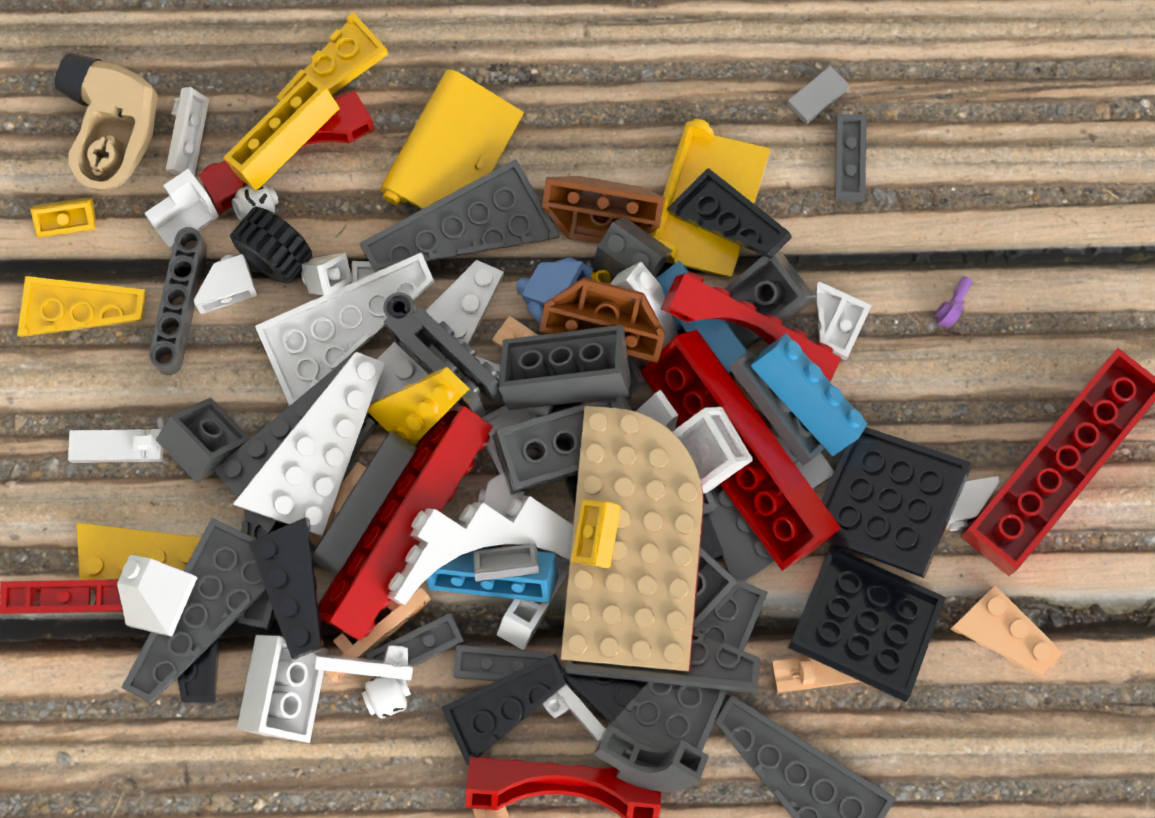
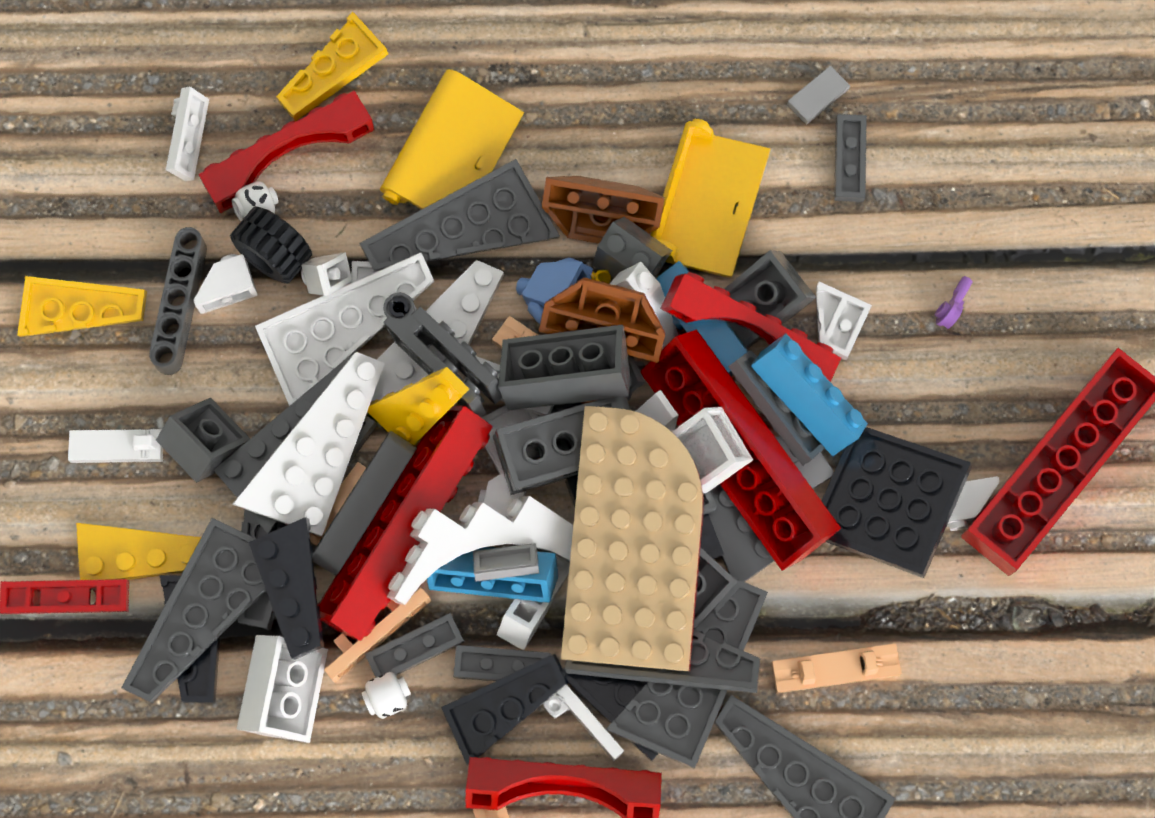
(63, 217): yellow slope -> none
(116, 123): tan piece -> none
(153, 594): white slope -> none
(185, 207): white panel -> none
(281, 132): yellow brick -> none
(393, 665): white hinge -> none
(596, 533): yellow slope -> none
(651, 767): dark grey arch -> none
(728, 214): black wing -> none
(867, 623): black plate -> none
(1006, 630): light nougat wing -> none

